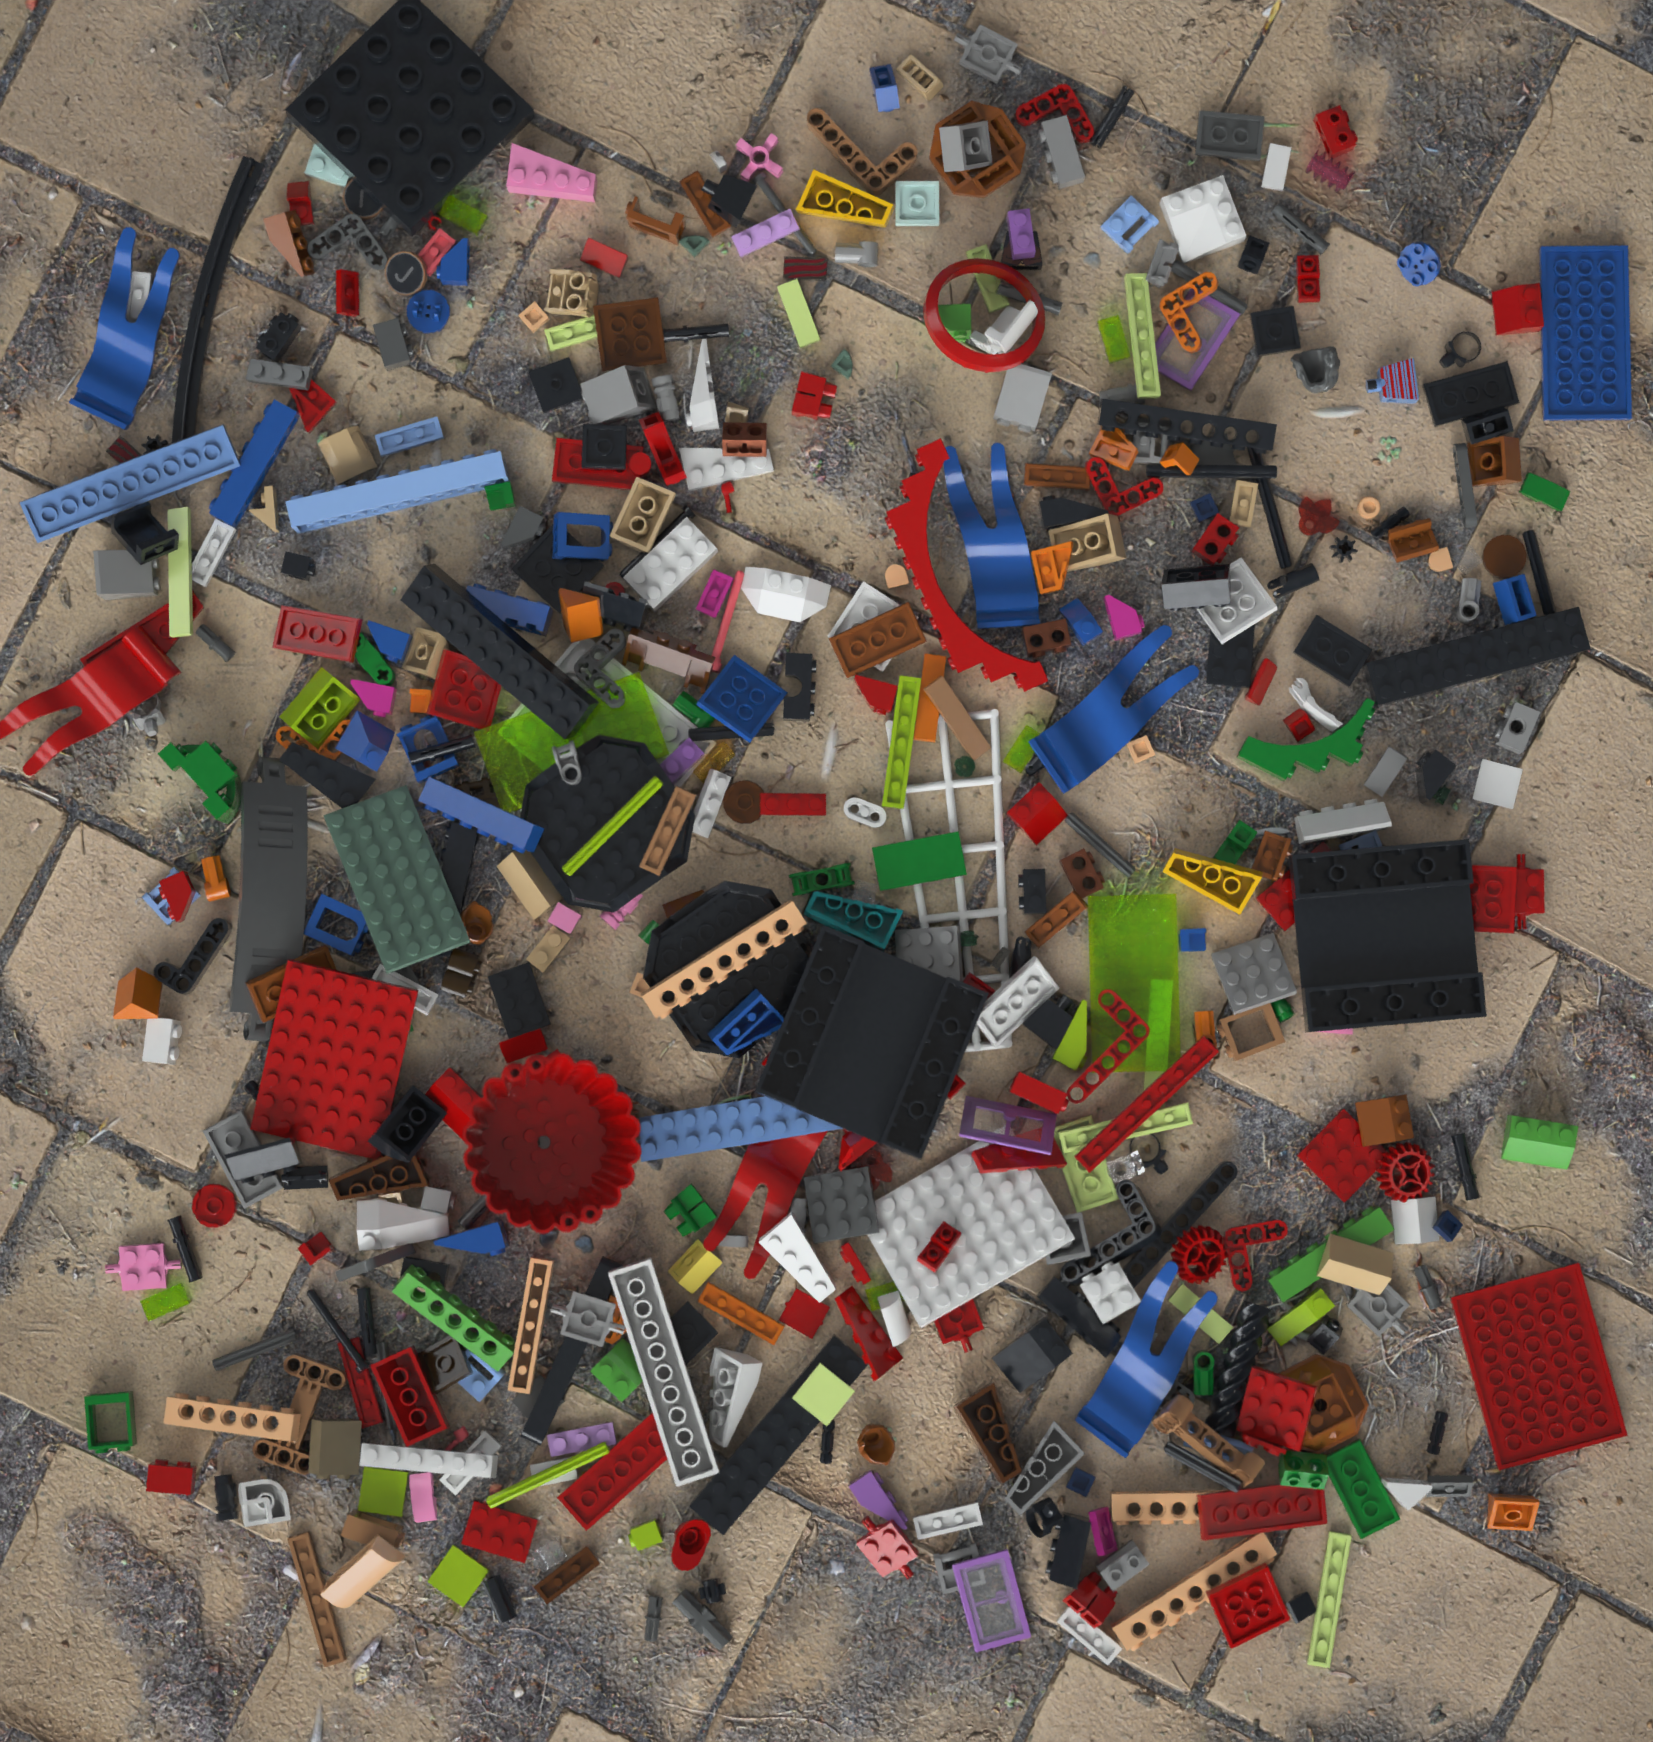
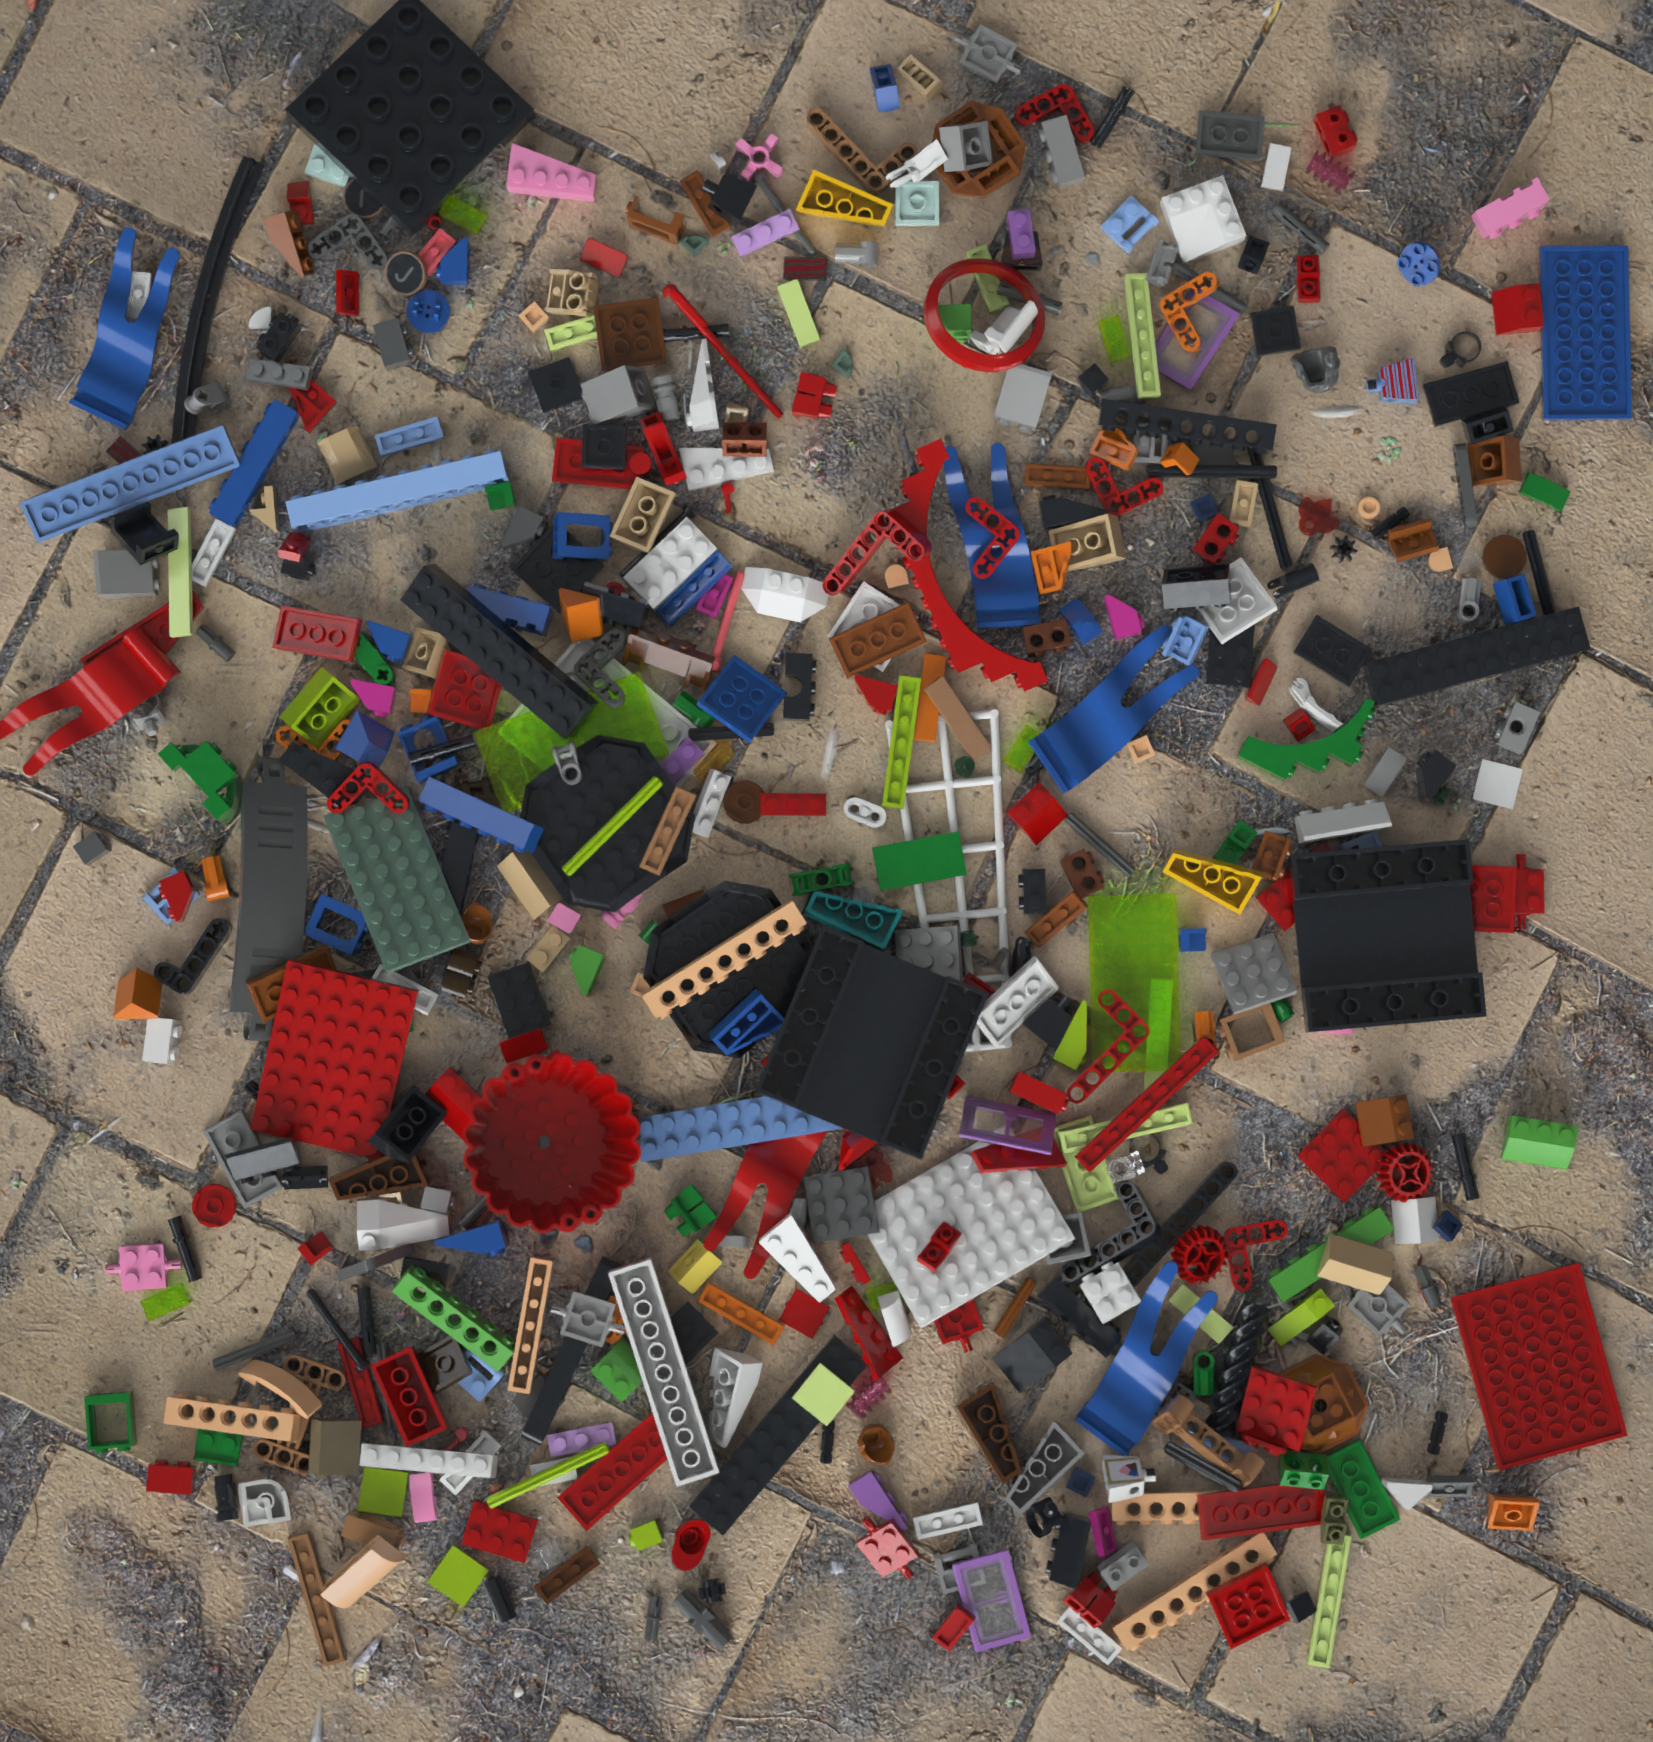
(92, 848): none -> dark grey brick
(206, 398): none -> light grey piece
(218, 1447): none -> green plate
(261, 319): none -> white tile
(282, 1383): none -> light nougat slope
(294, 547): none -> red plate
(371, 782): none -> red beam
(586, 967): none -> bright green slope
(694, 588): none -> blue tile
(701, 324): none -> red bar
(868, 1396): none -> clear pink piece
(870, 546): none -> red beam
(920, 165): none -> white arm
(953, 1627): none -> red tile
(999, 531): none -> red beam
(1015, 1307): none -> dark orange axle
(1092, 380): none -> black brick
(1125, 1477): none -> white torso
(1185, 639): none -> medium blue bracket
(1332, 1520): none -> olive slope
(1511, 210): none -> bright pink wedge

